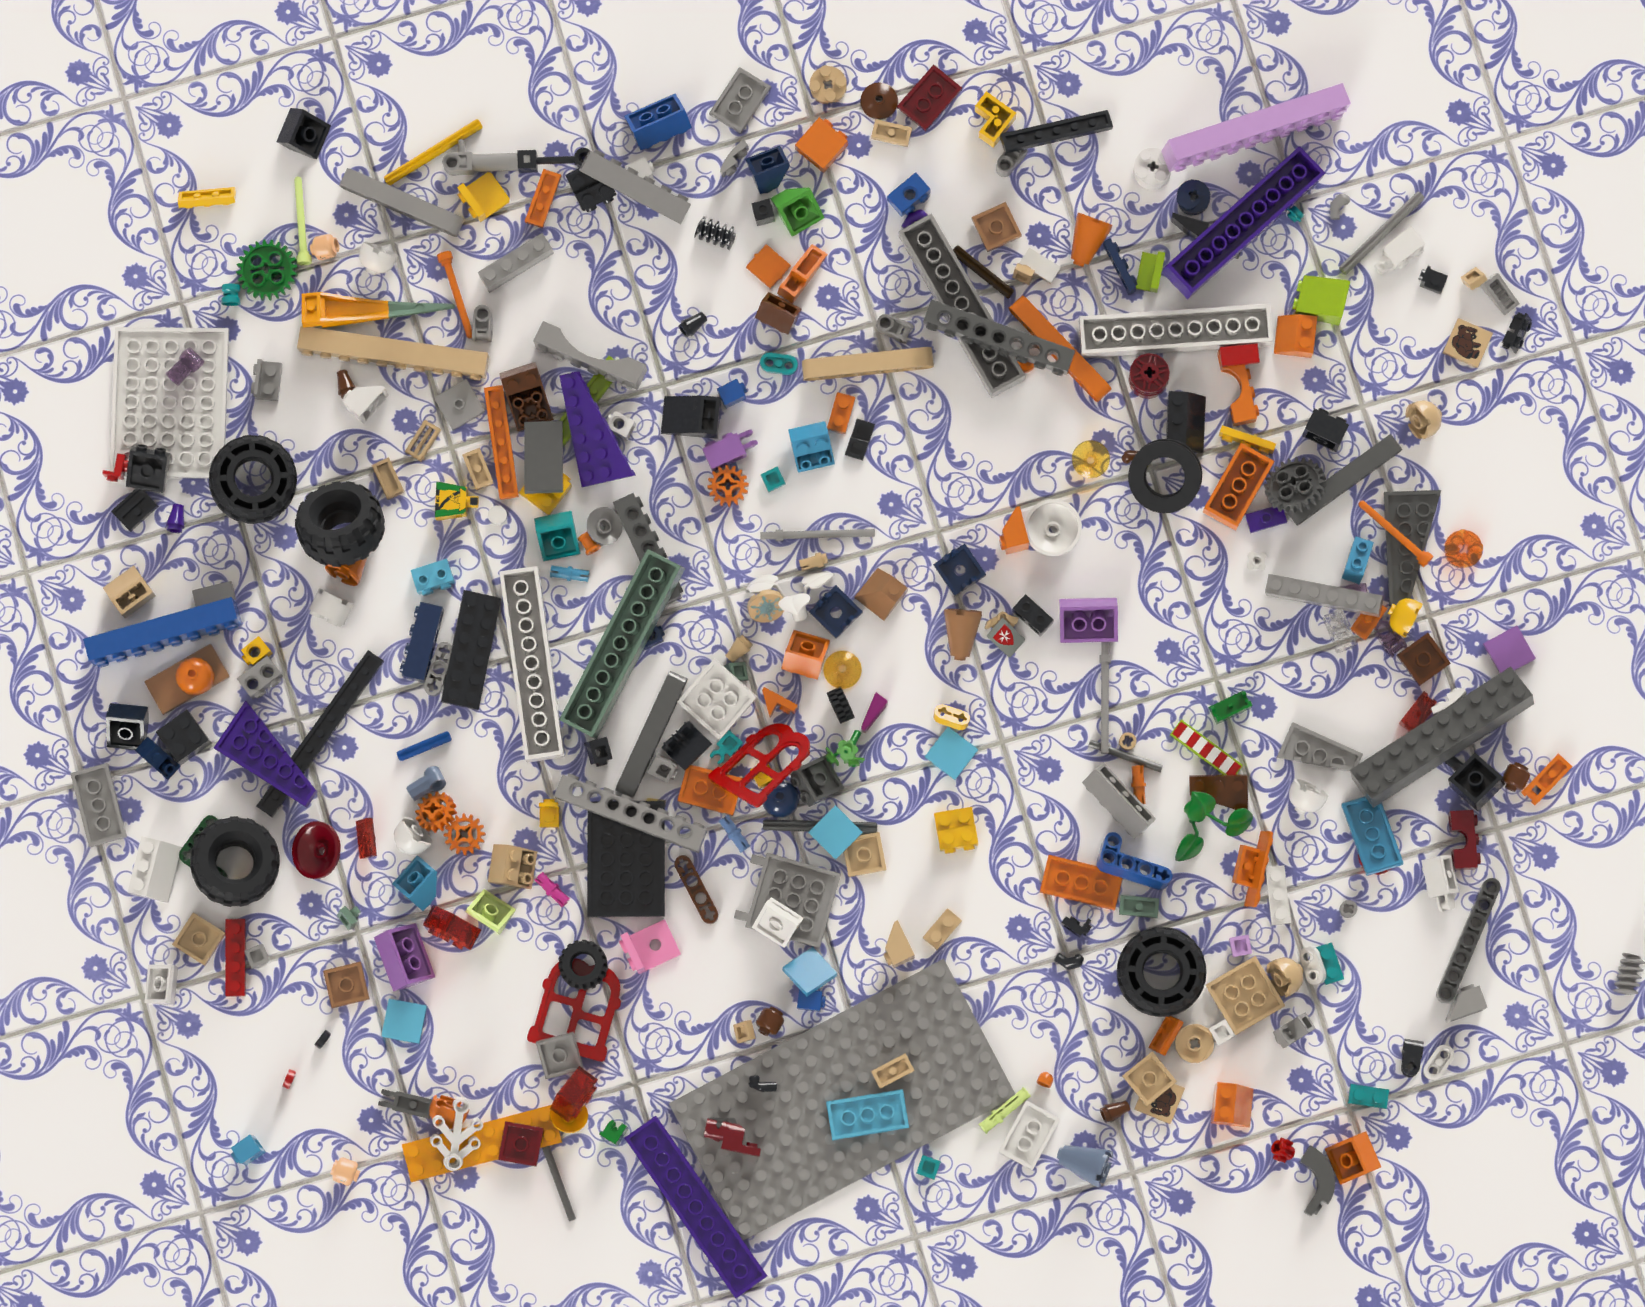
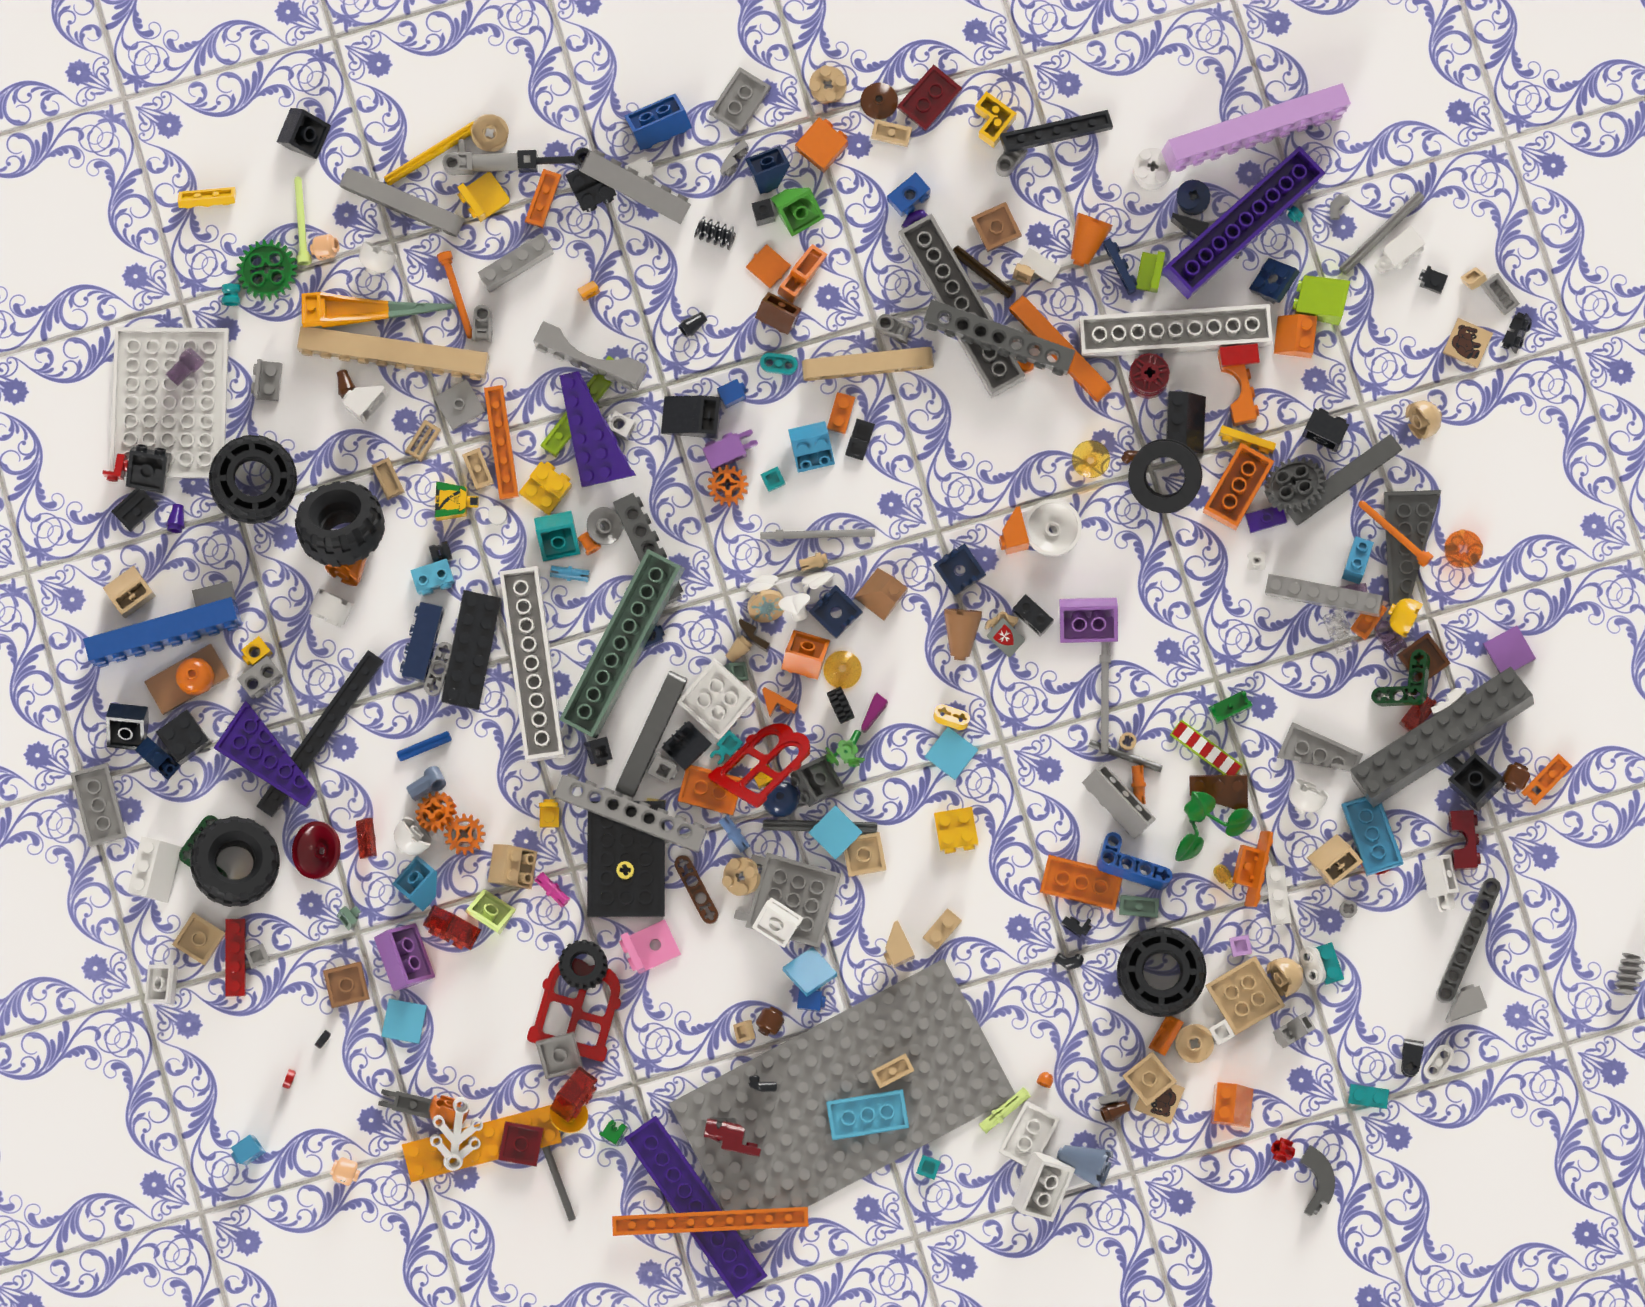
(444, 550): none -> black wheel
(499, 137): none -> tan plate
(526, 395): reddish brown slope -> none
(543, 457): dark grey tile -> none
(588, 290): none -> light orange slope
(629, 865): none -> light yellow bush
(710, 1221): none -> orange plate
(731, 876): none -> tan plate
(750, 631): none -> dark brown slope
(1042, 1187): none -> white slope
(1108, 1099): none -> light grey tile
(1223, 875): none -> clear yellow cylinder
(1277, 290): none -> dark blue piece
(1334, 860): none -> tan slope
(1353, 1157): orange slope -> none
(1412, 688): none -> dark green beam

